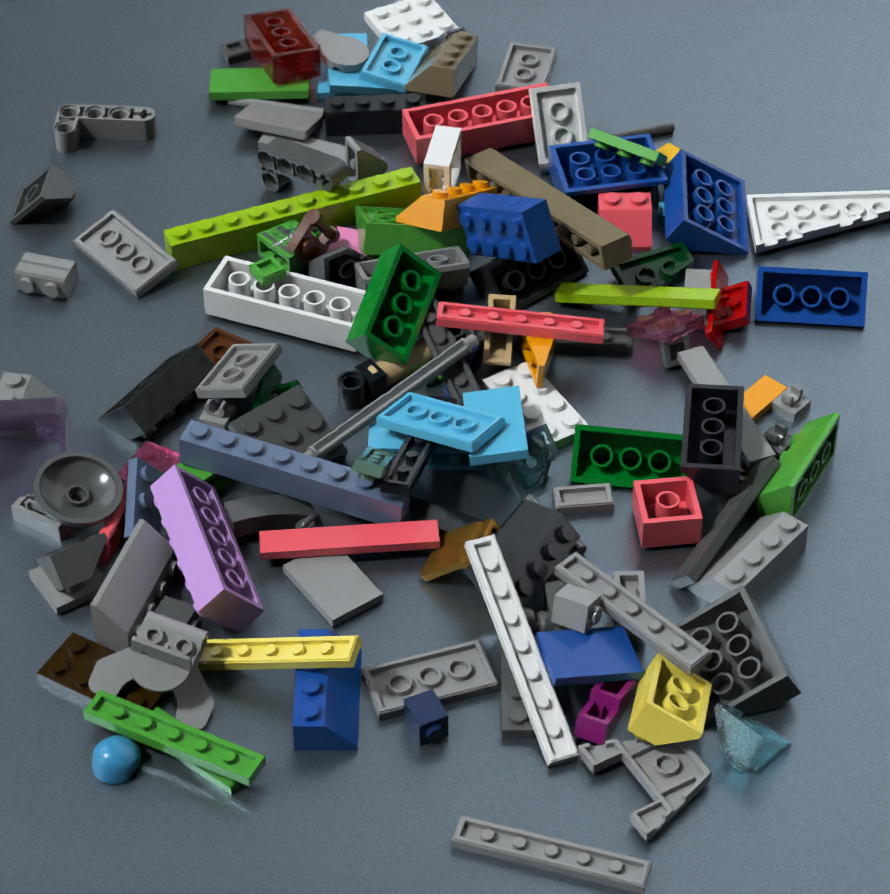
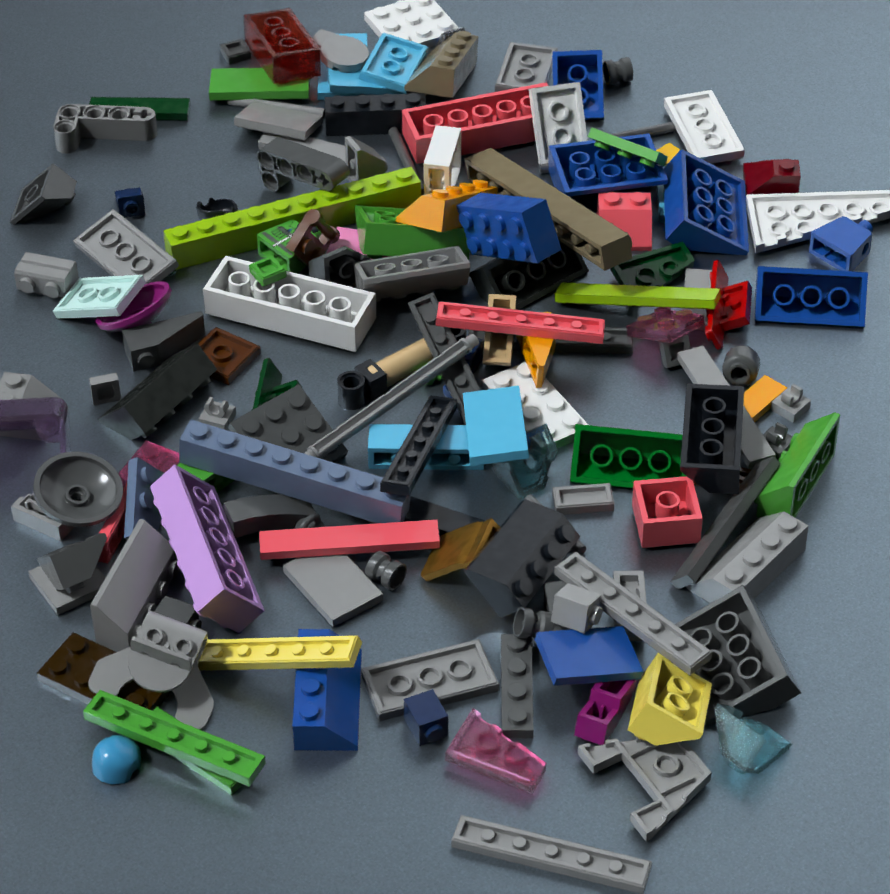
(99, 296): none -> light aqua tile
(105, 389): none -> light grey plate
(130, 202): none -> dark blue bracket
(141, 310): none -> magenta dish
(155, 342): none -> dark grey slope
(164, 108): none -> dark green tile
(215, 208): none -> black hair
(239, 370): light grey tile -> none
(373, 463): sand green plate -> none
(389, 572): none -> dark grey wheel
(394, 306): green slope -> none
(403, 152): none -> dark grey bar
(440, 422): medium azure tile -> none
(492, 754): none -> clear pink wing
(521, 651): white tile -> none
(584, 68): none -> blue slope
(617, 71): none -> dark grey wheel
(704, 127): none -> white plate
(741, 365): none -> dark grey head
(772, 176): none -> dark red slope
(842, 243): none -> blue torso

